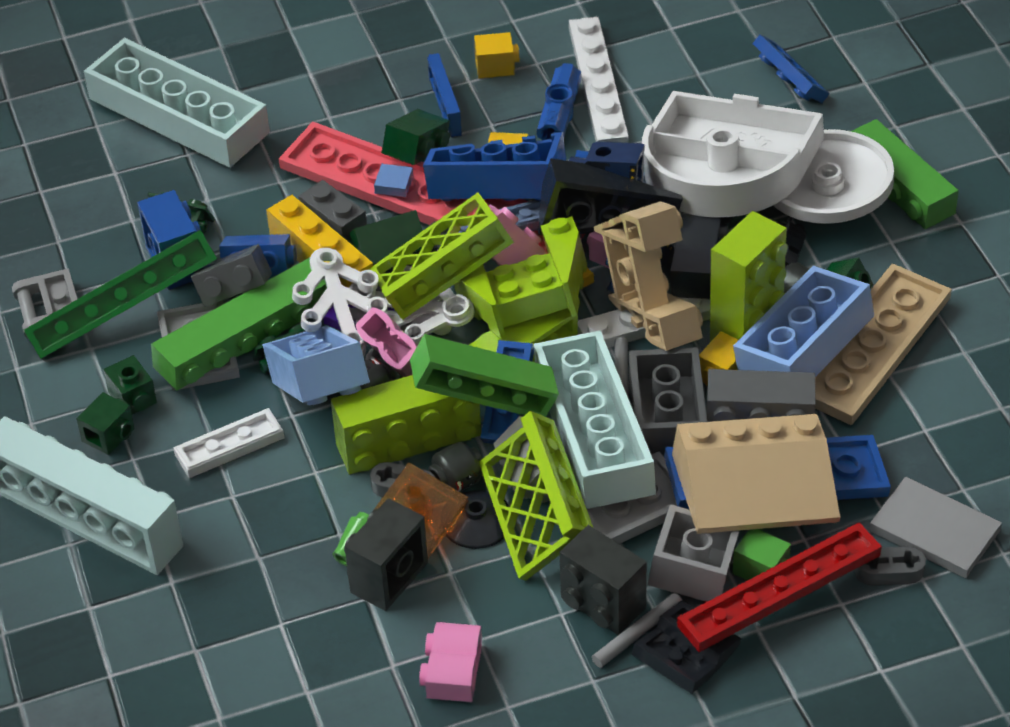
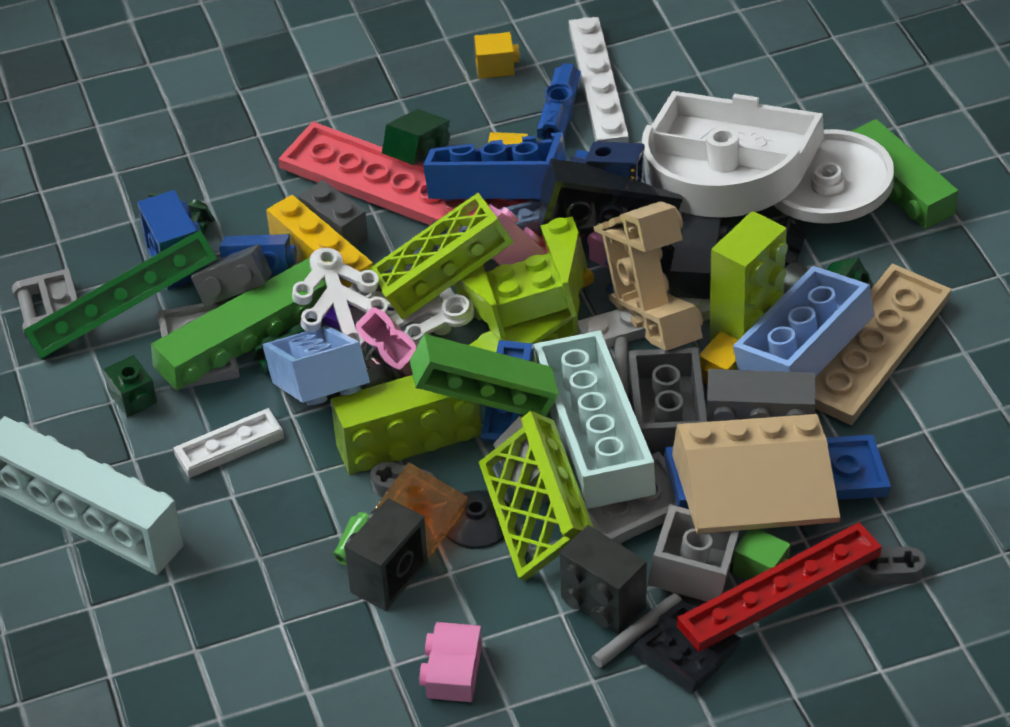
(105, 423): dark green brick -> none
(177, 102): light aqua brick -> none
(386, 236): dark green brick -> none
(393, 180): medium blue tile -> none
(444, 94): blue tile -> none
(457, 466): pearl dark grey head -> none
(790, 70): blue plate -> none
(936, 525): light grey tile -> none

